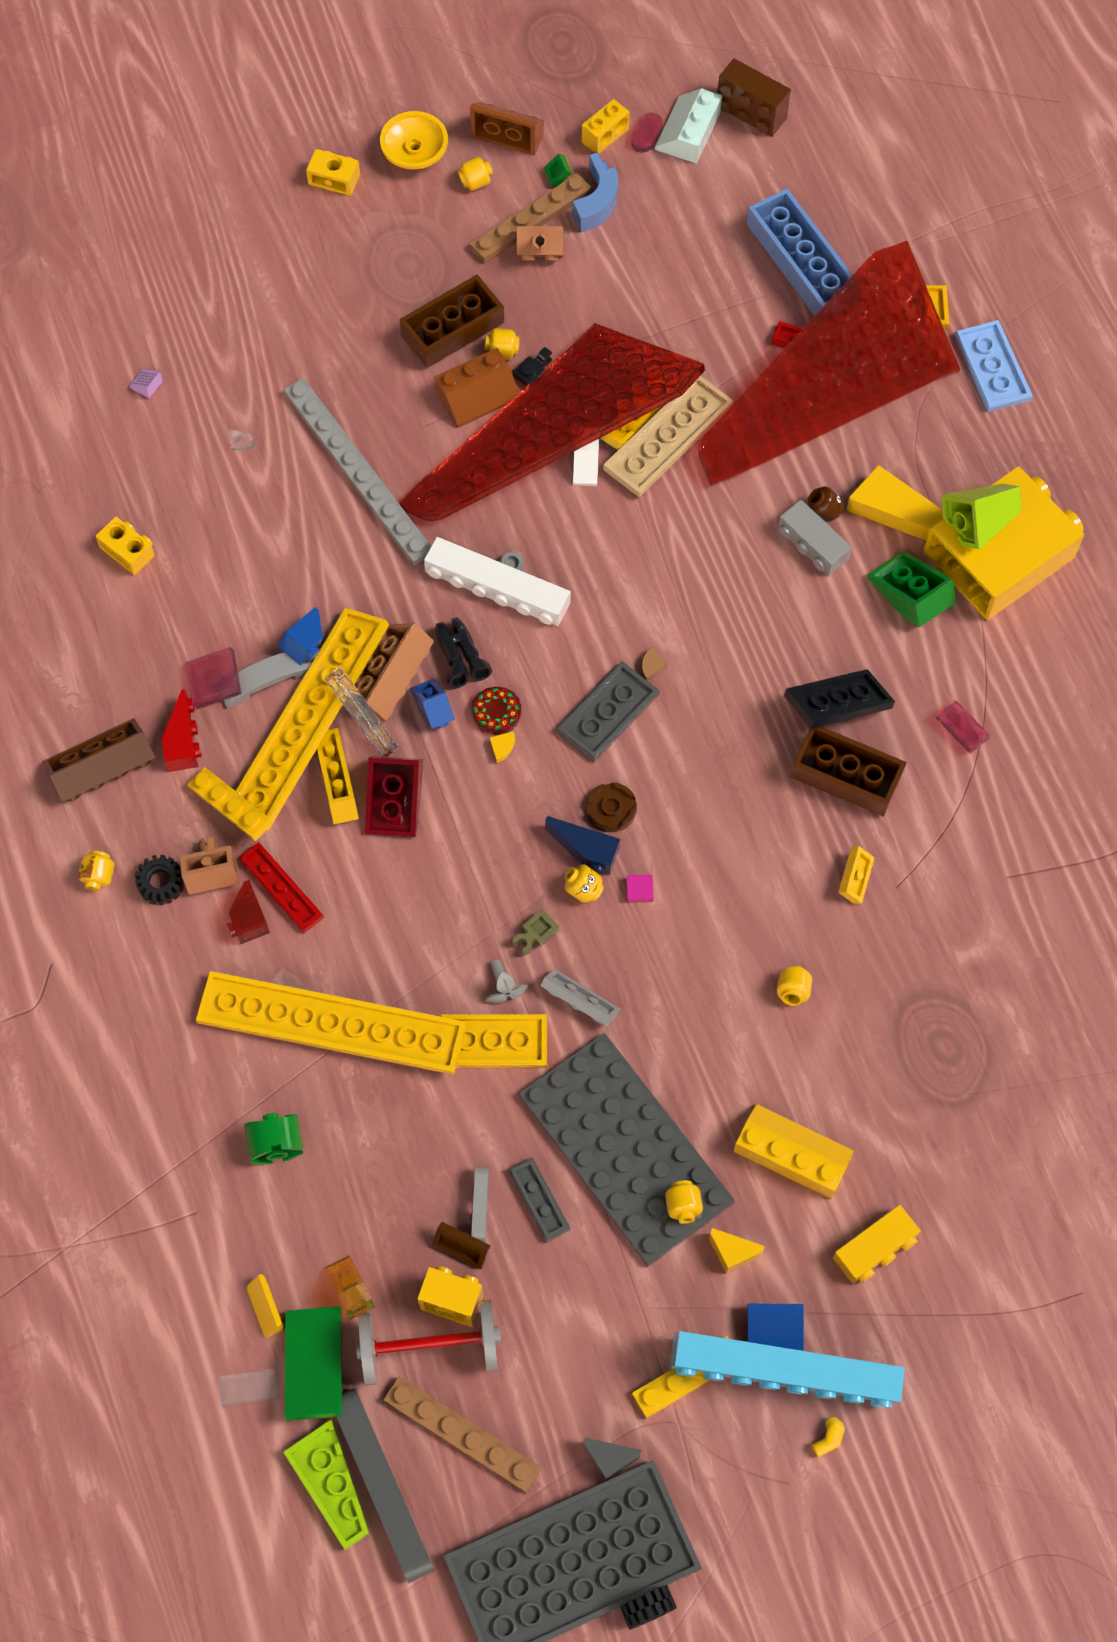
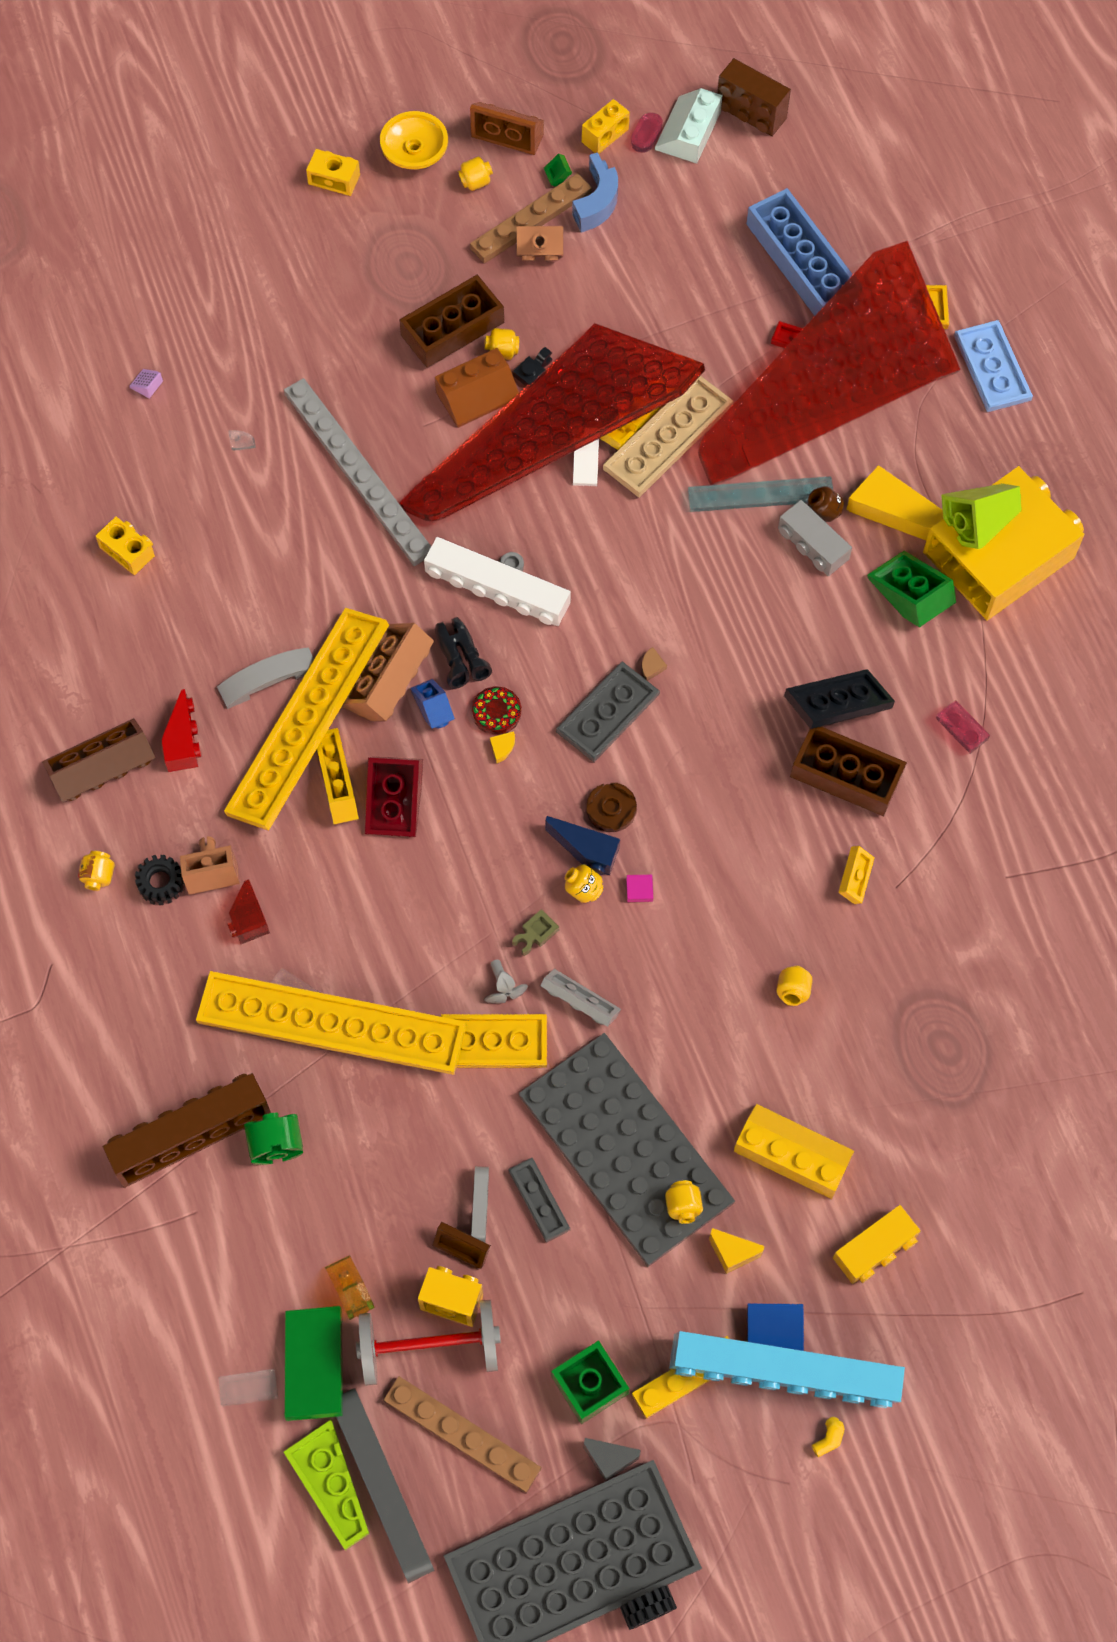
(186, 1130): none -> reddish brown brick
(213, 678): clear pink tile -> none
(230, 803): yellow plate -> none
(264, 1306): yellow slope -> none
(281, 887): red tile -> none
(303, 638): blue slope -> none
(361, 712): clear tile -> none
(590, 1382): none -> green brick
(754, 494): none -> clear light blue tile

